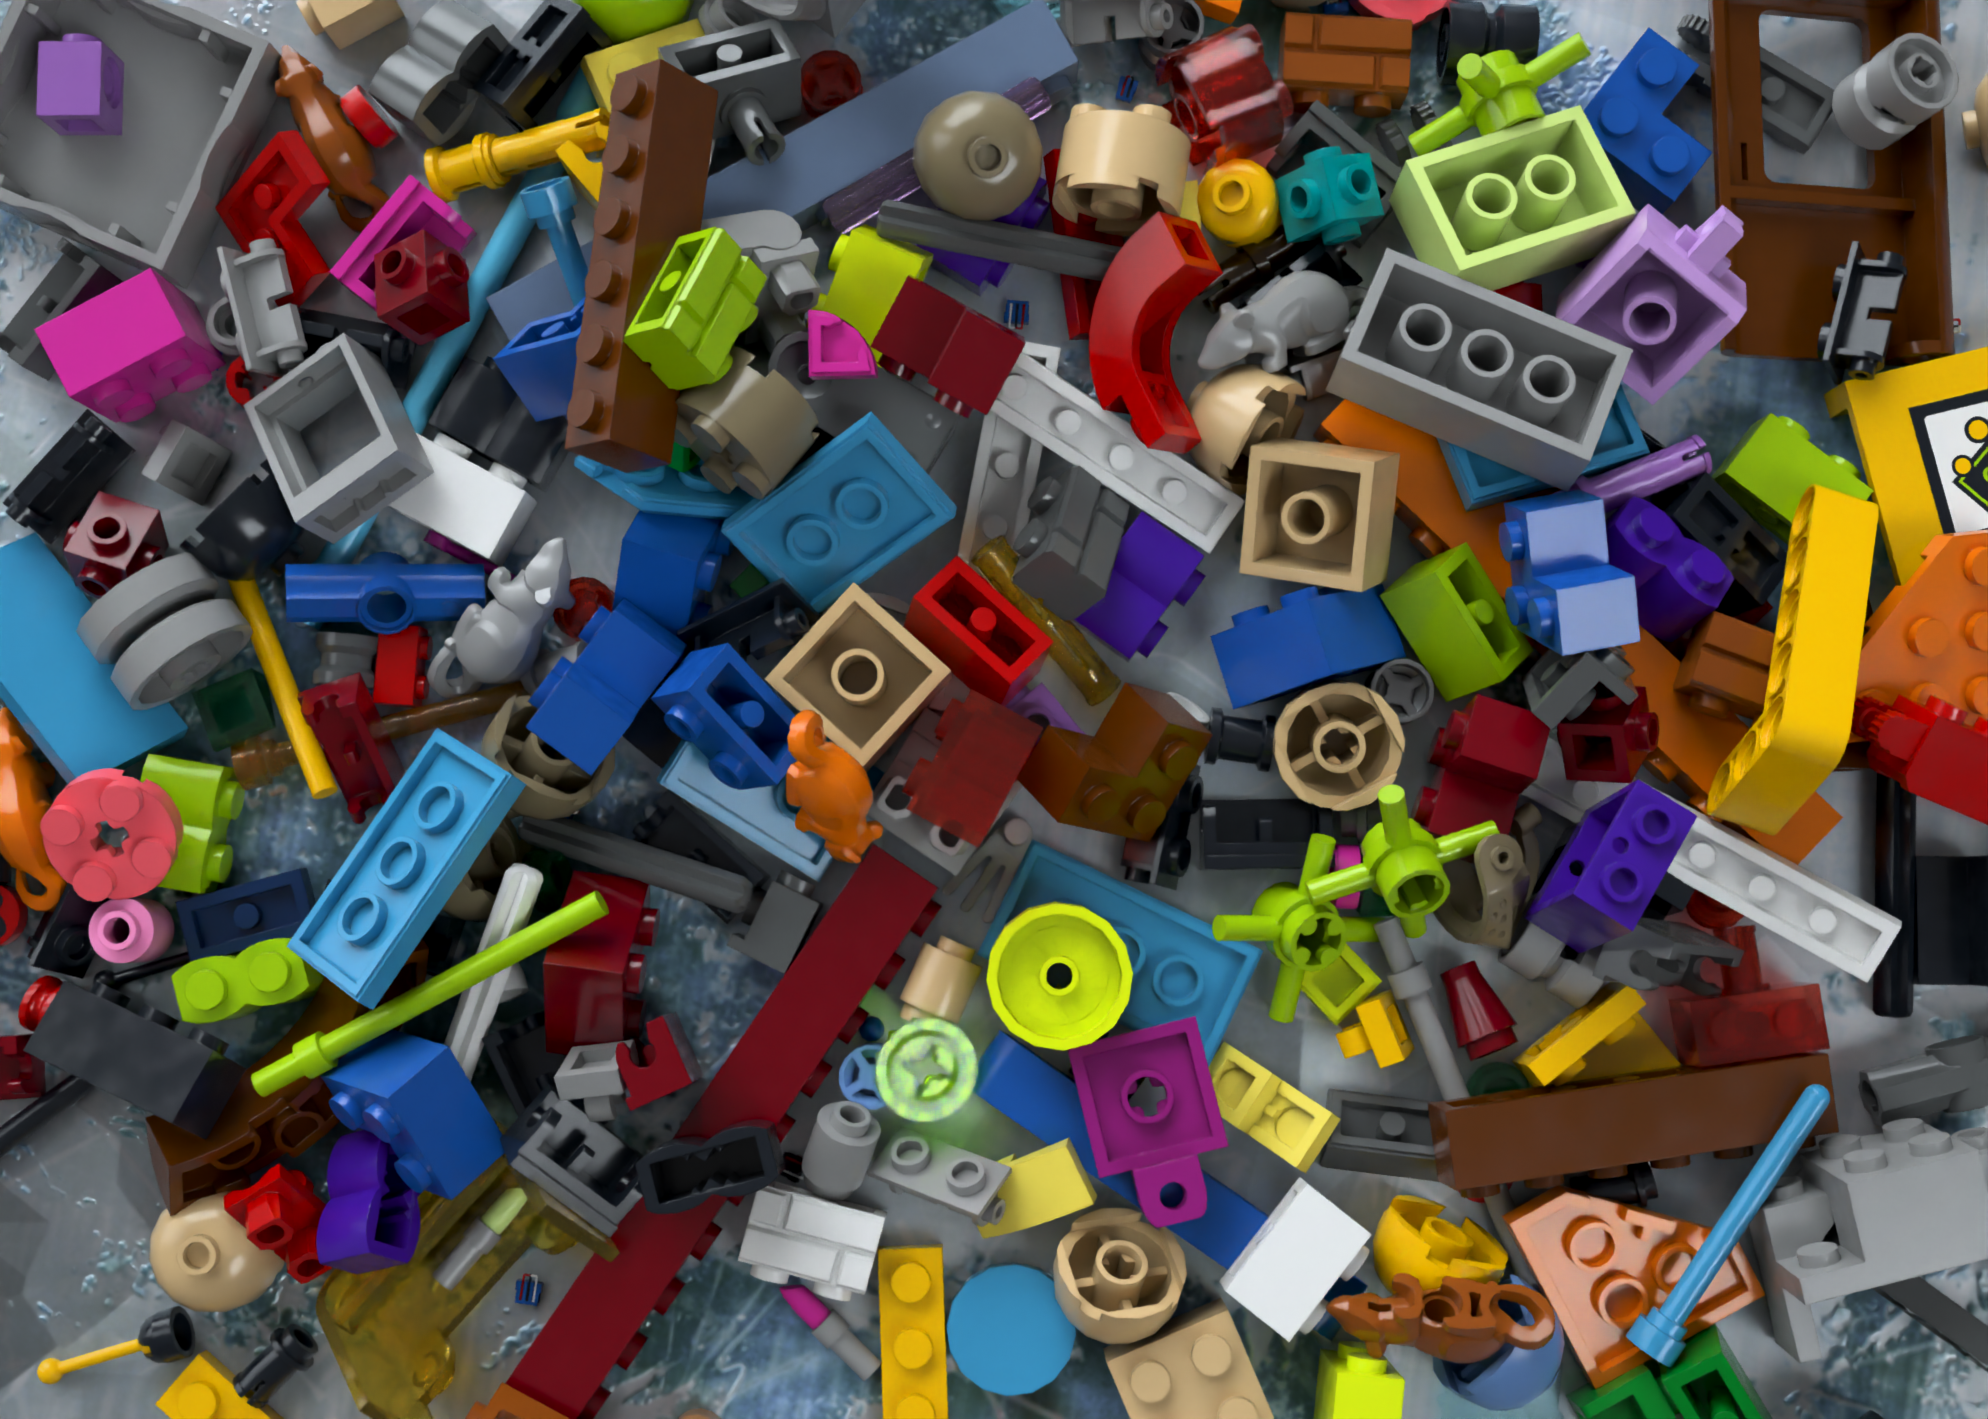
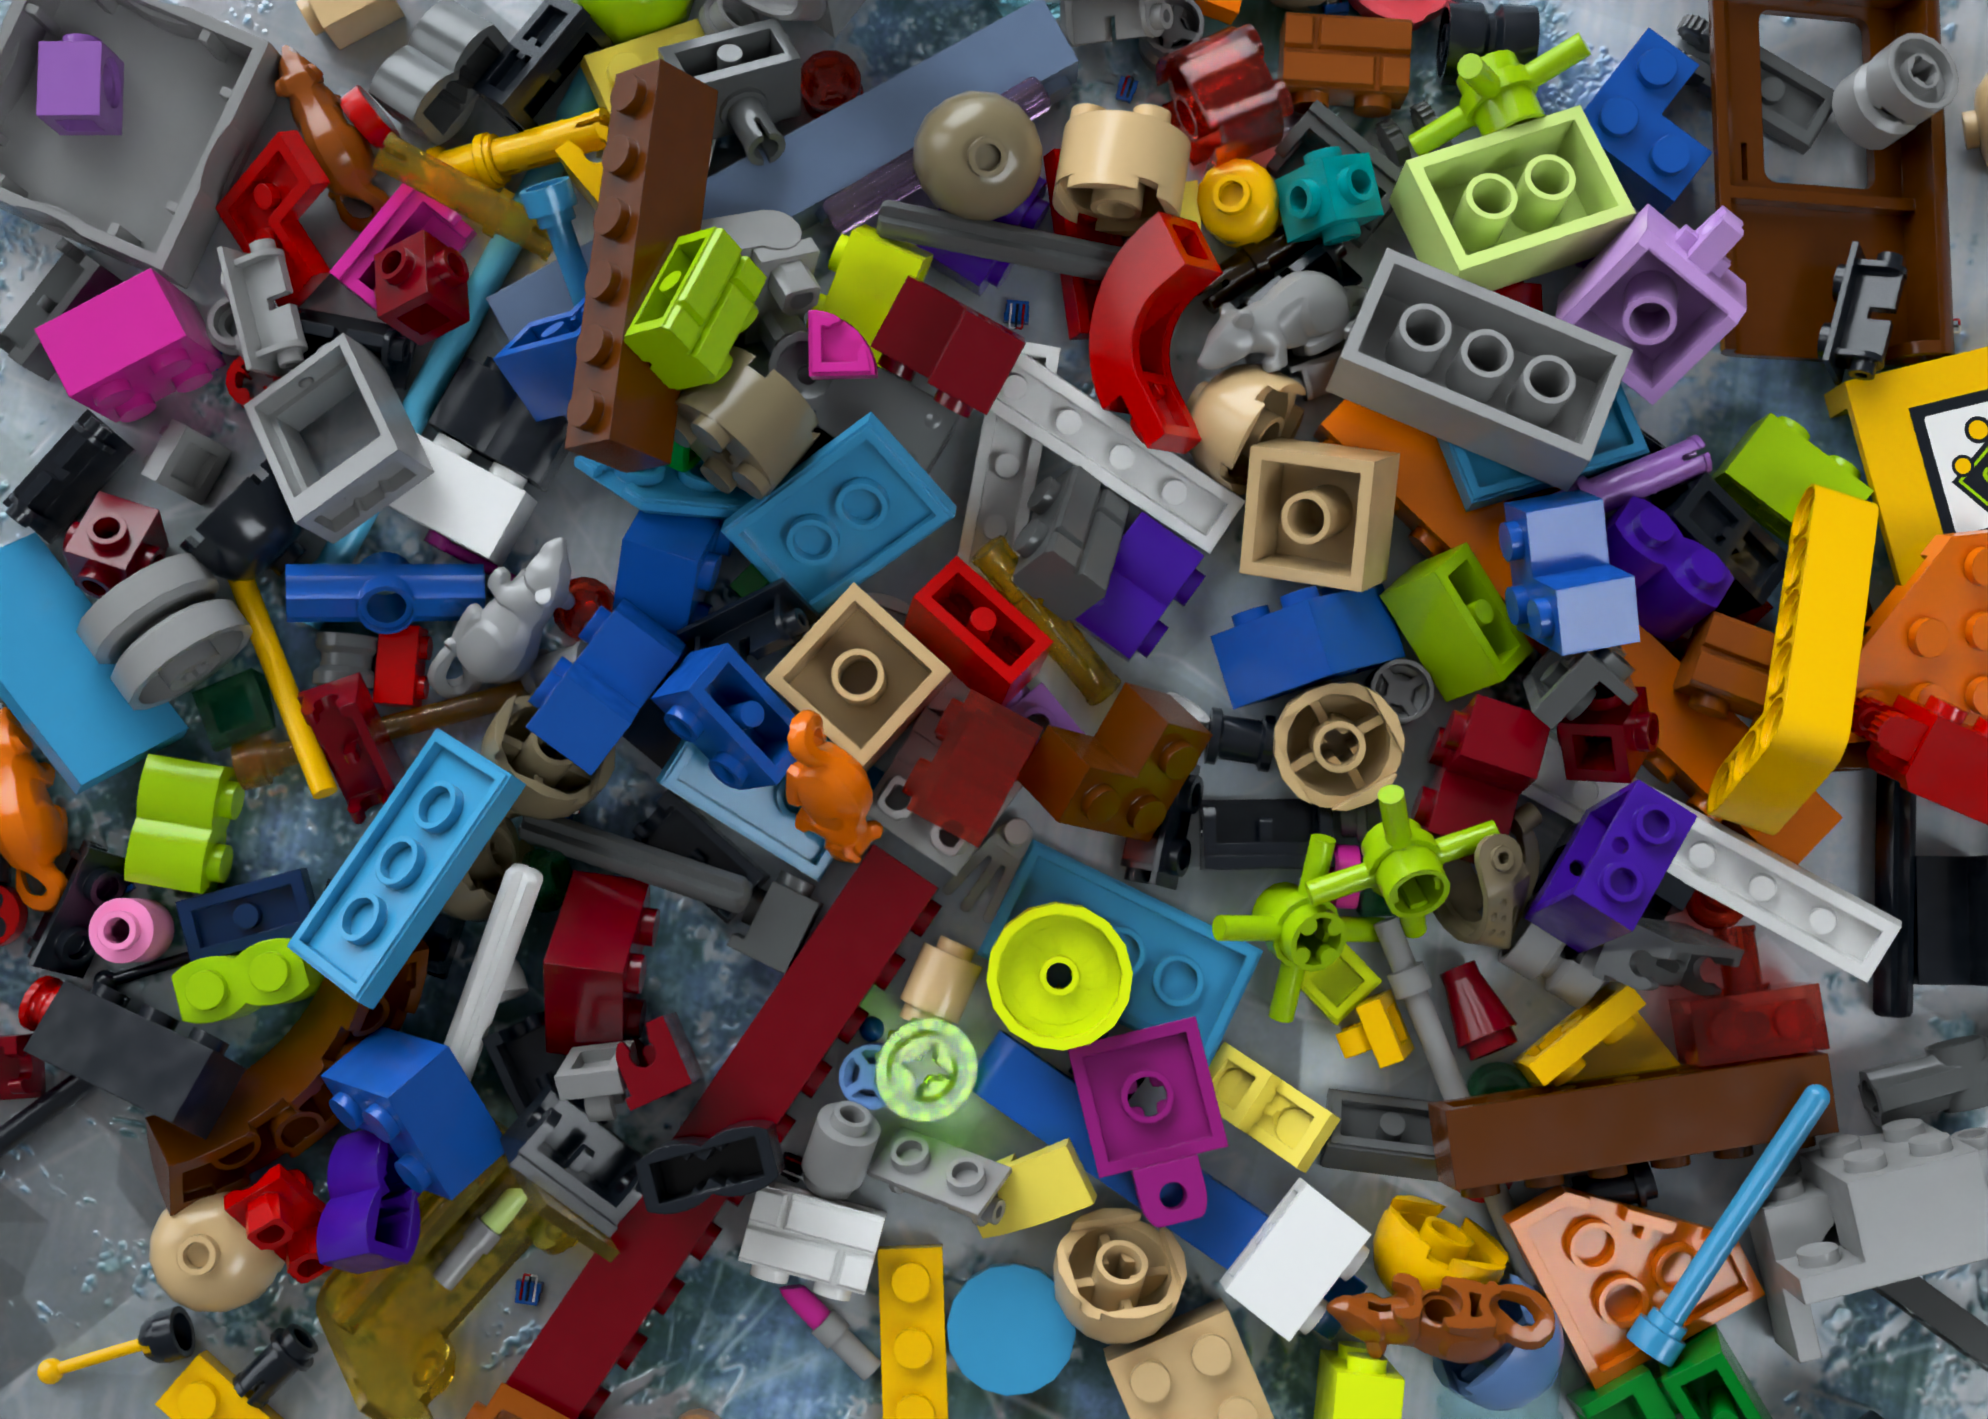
(98, 868): coral plate -> none
(321, 1052): lime bar -> none
(463, 194): none -> clear yellow pin

